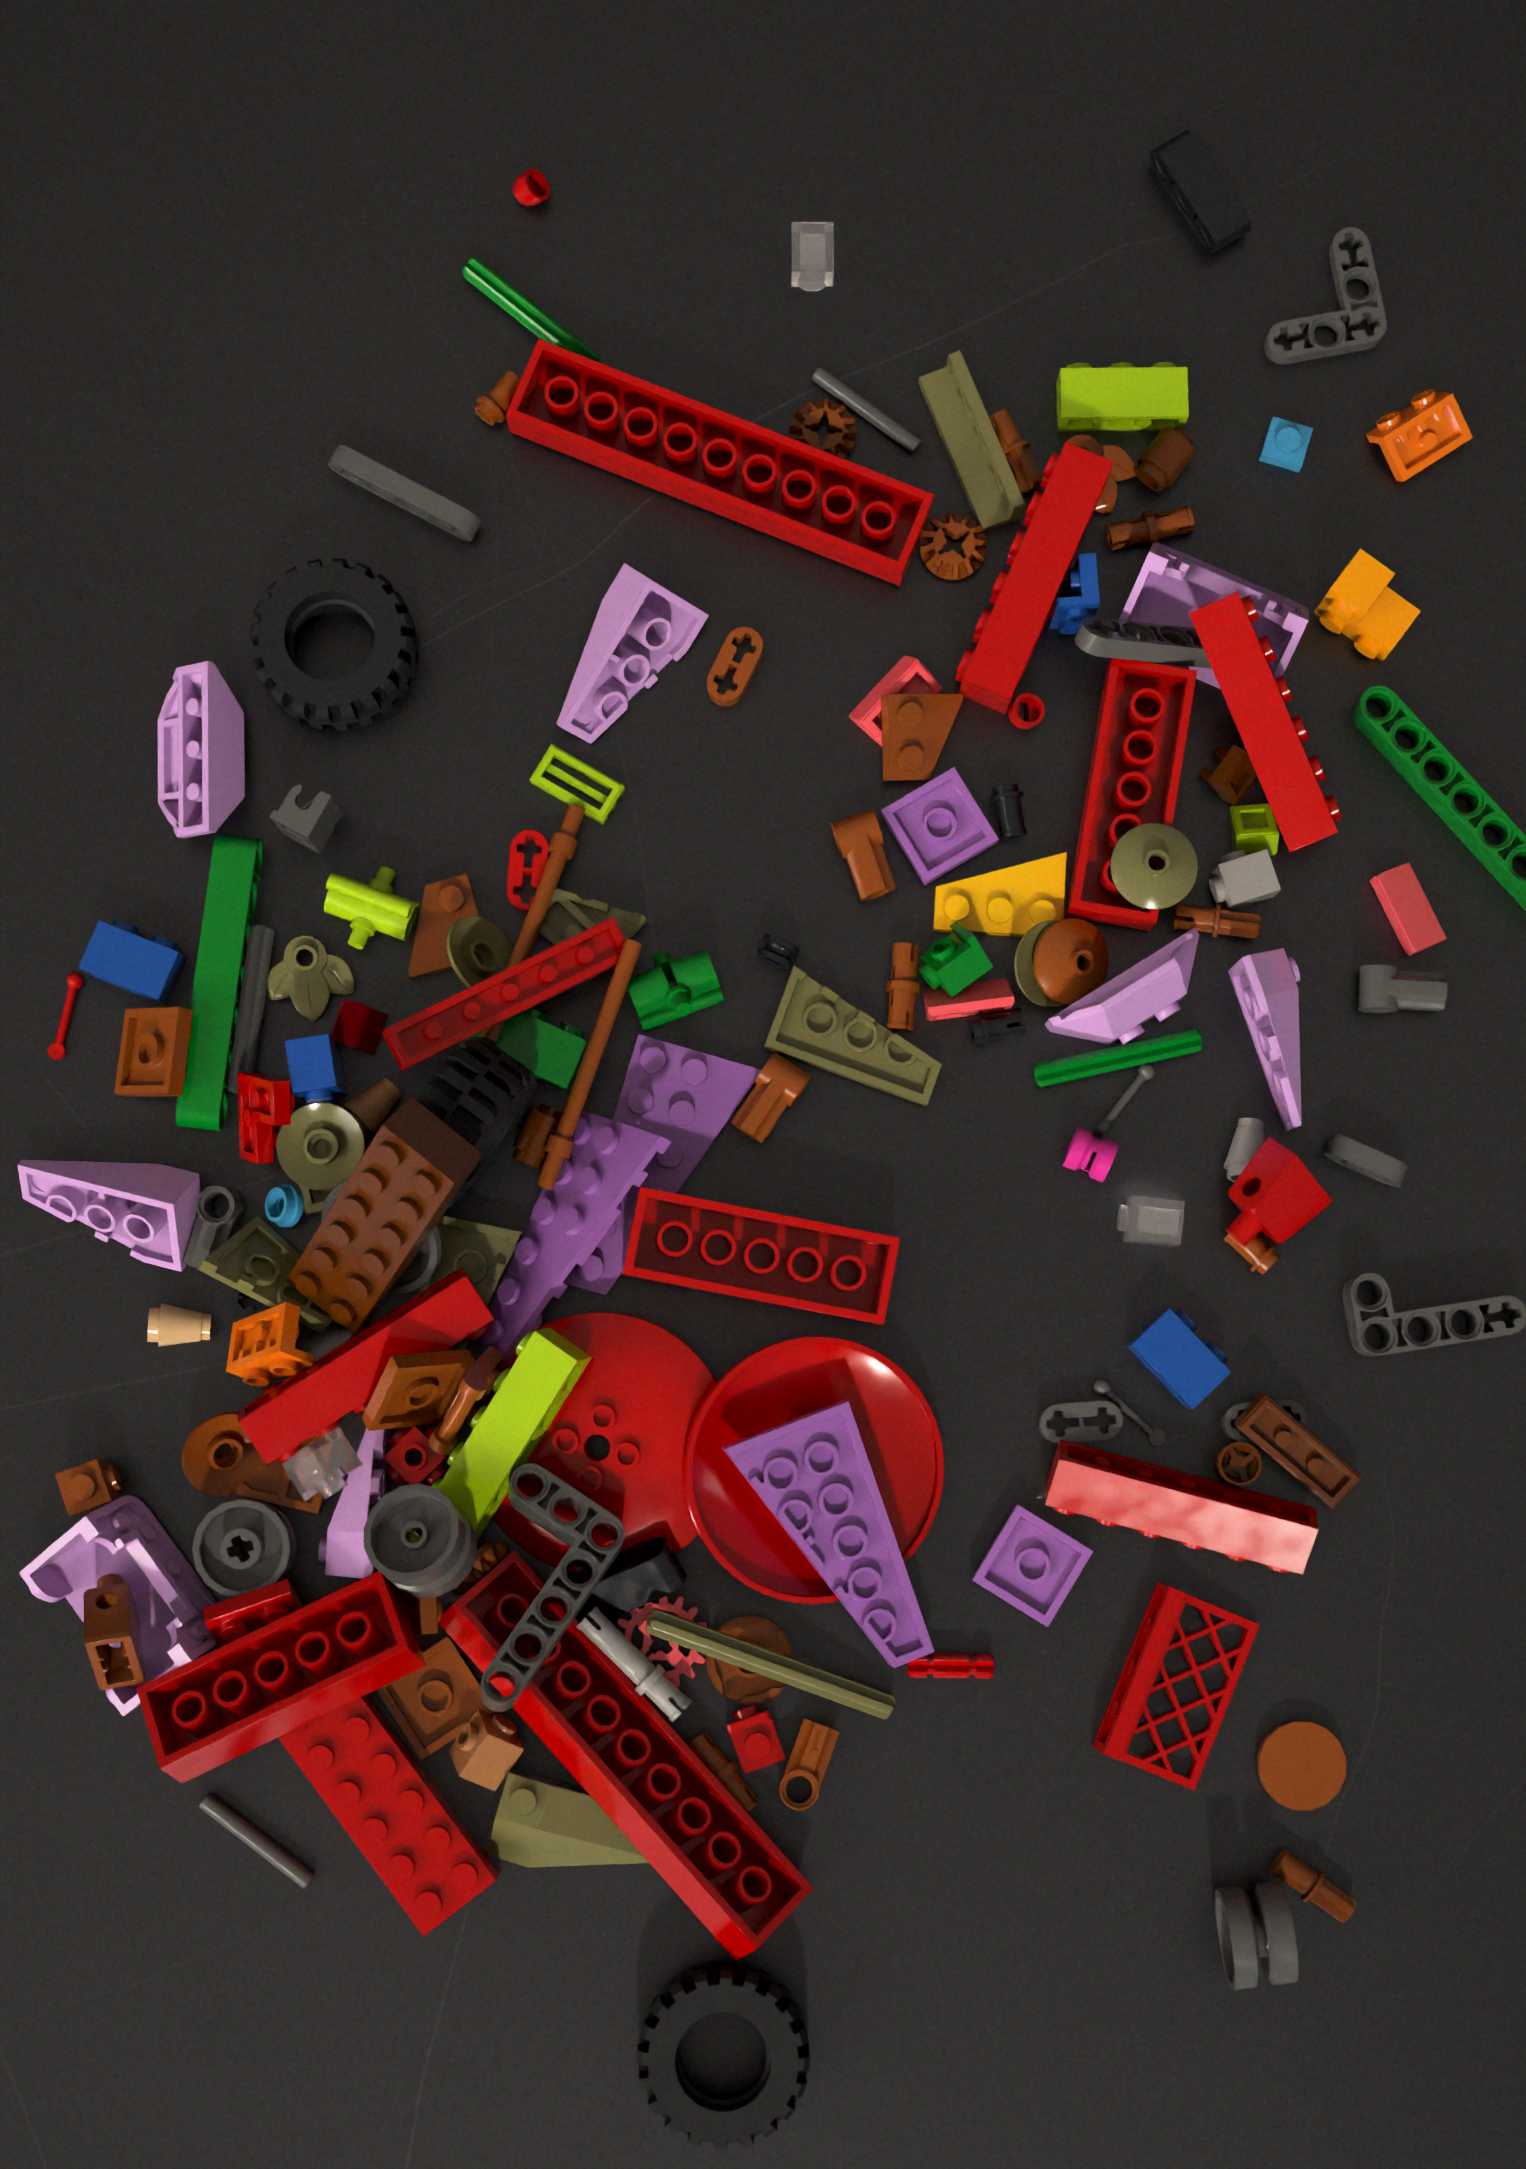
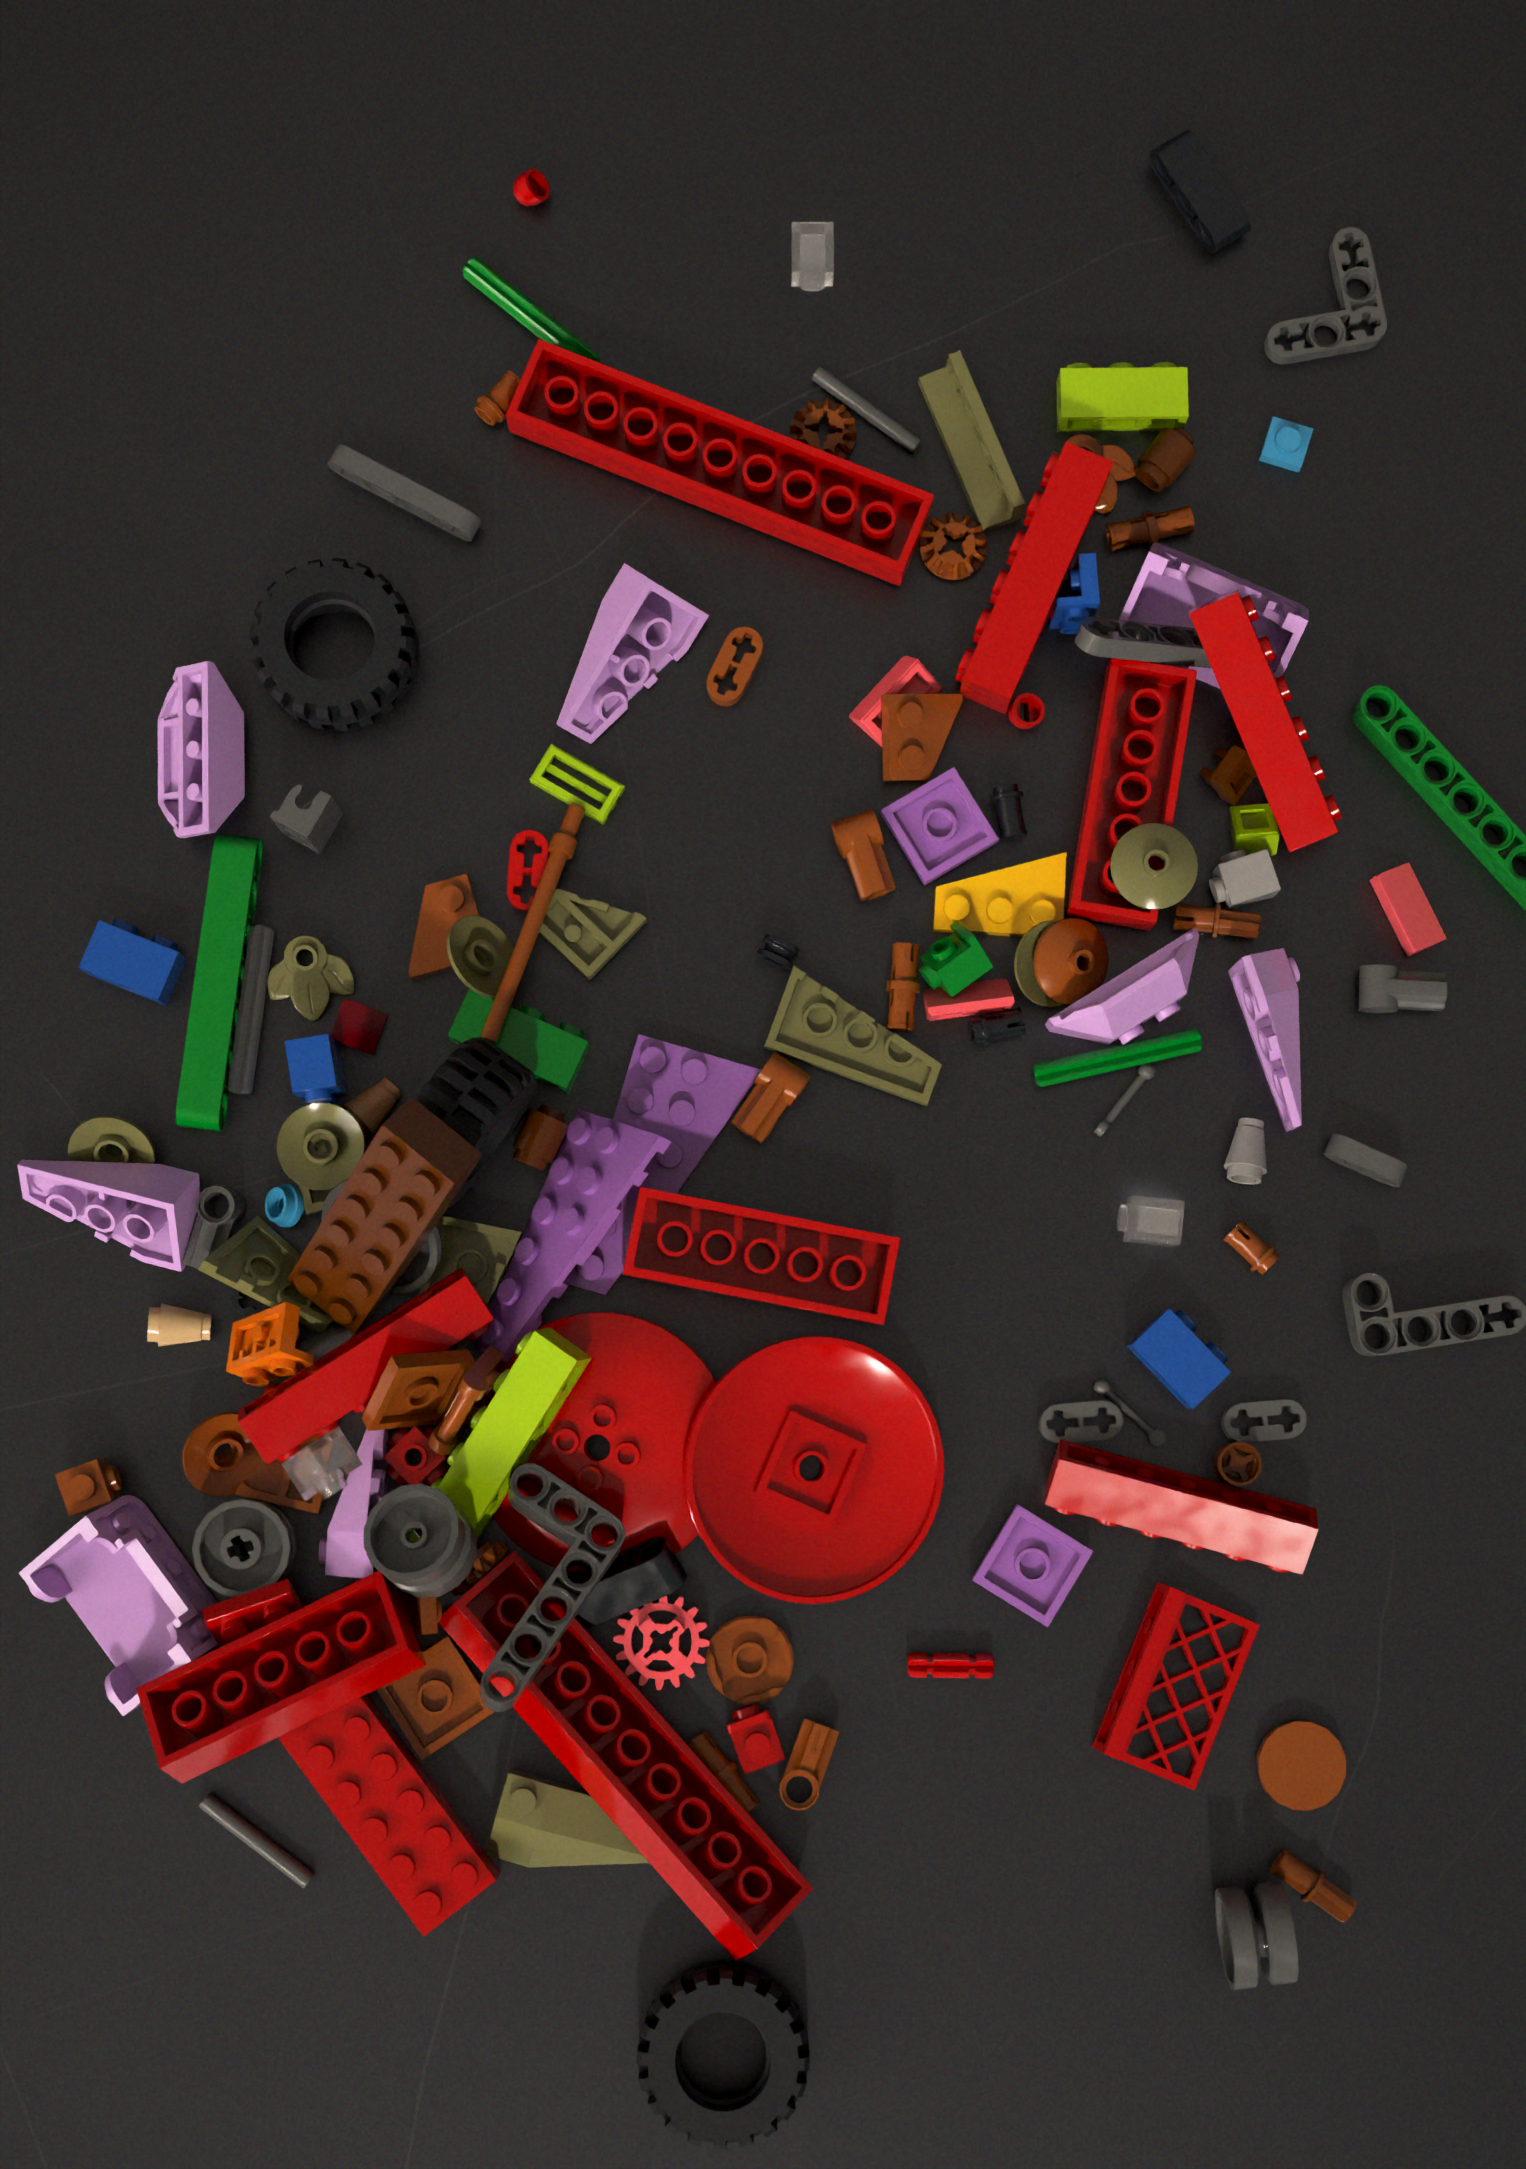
(58, 1050): red hinge -> none
(93, 1139): none -> olive dish
(108, 1619): dark orange torso -> none
(153, 1052): dark orange plate -> none
(262, 1104): red plate -> none
(370, 907): lime pin -> none
(486, 1749): medium nougat brick -> none
(505, 994): red plate -> none
(560, 1145): dark orange bar -> none
(634, 1664): light grey pin -> none
(674, 988): green pin -> none
(770, 1663): olive axle -> none
(829, 1503): medium lavender wing -> none
(1016, 451): dark orange axle -> none
(1080, 1152): dark pink wheel -> none
(1274, 1195): red torso -> none
(1297, 1449): reddish brown tile -> none
(1366, 608): light orange brick -> none
(1420, 433): orange bracket -> none

